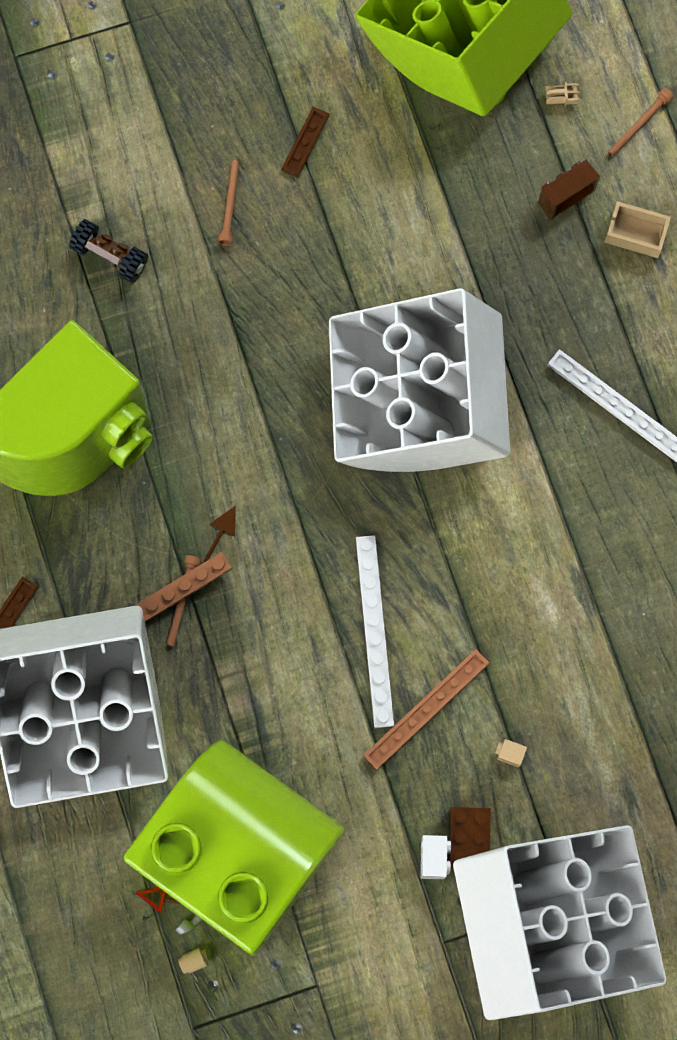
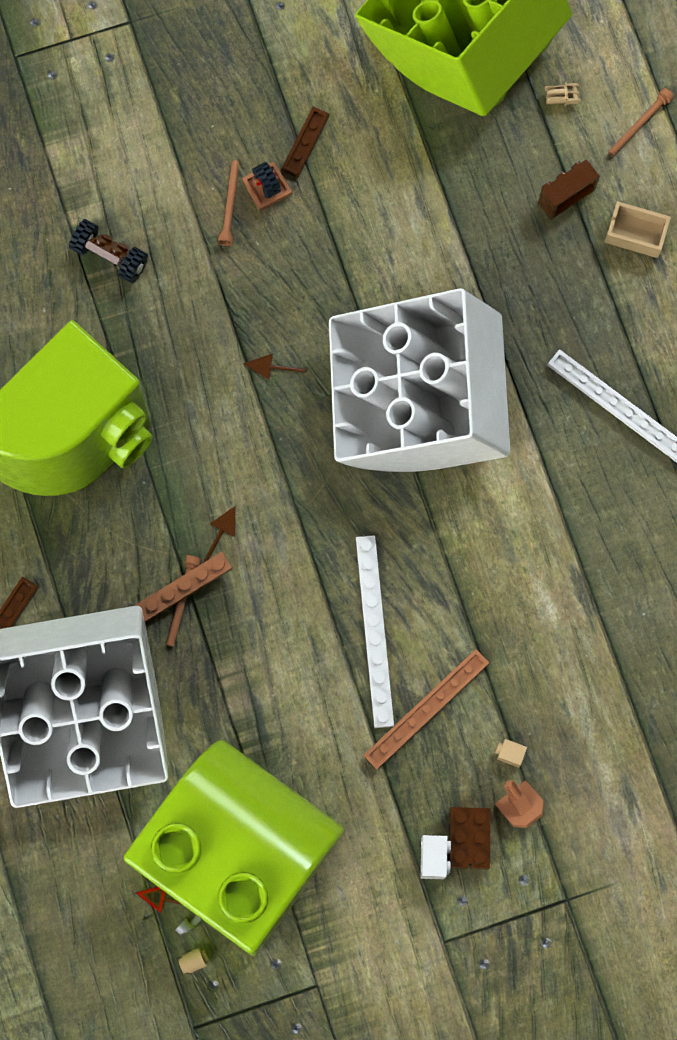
(264, 365): none -> reddish brown piece
(266, 185): none -> plate
(521, 804): none -> nougat piece
(558, 922): white piece -> none

